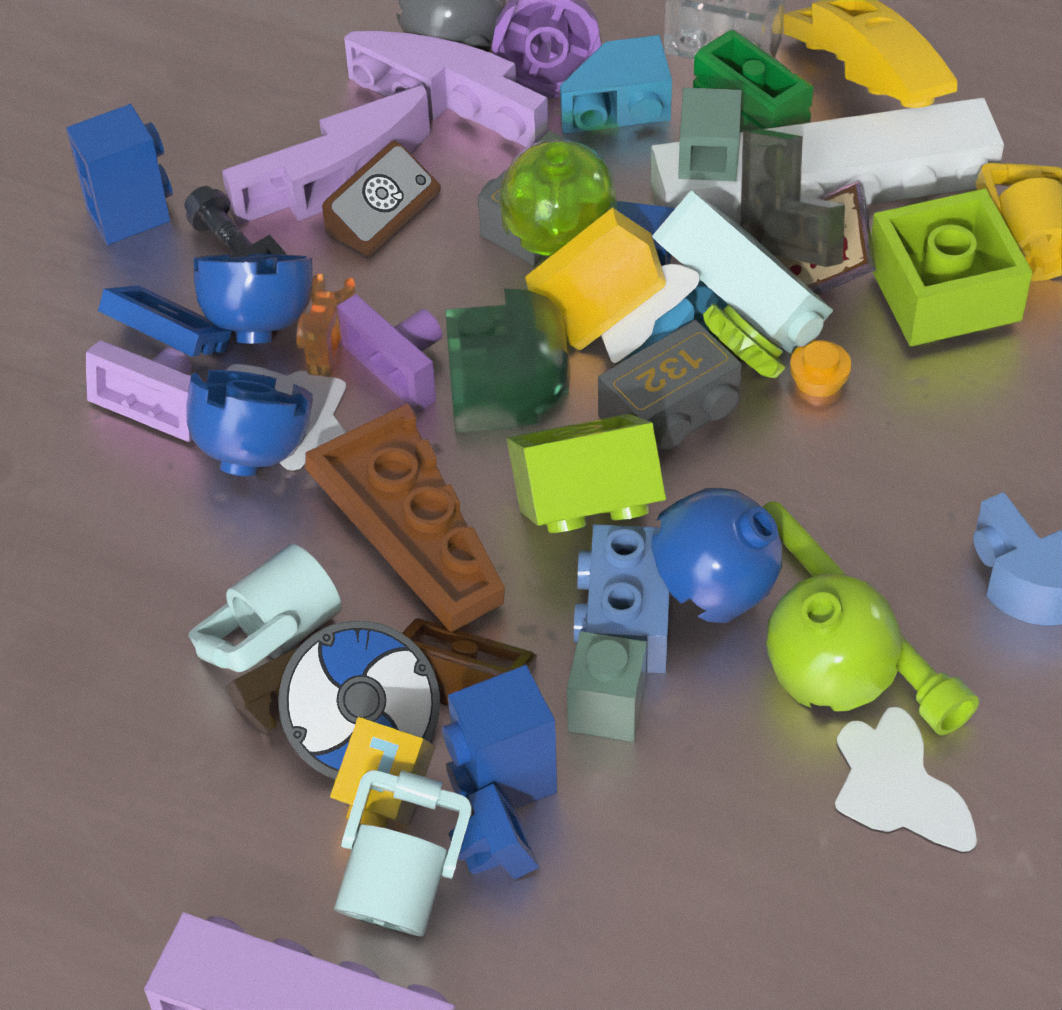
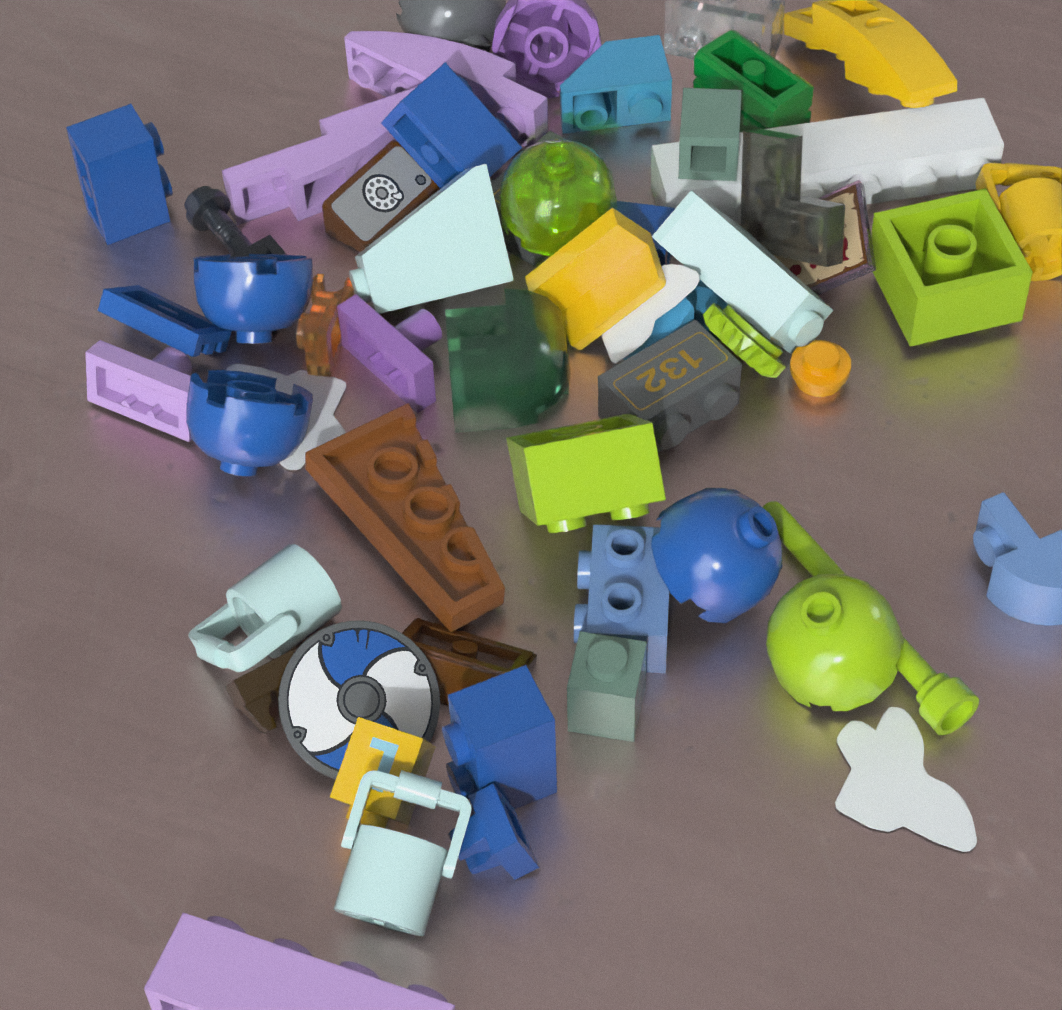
(438, 249): none -> light aqua slope
(449, 128): none -> blue brick

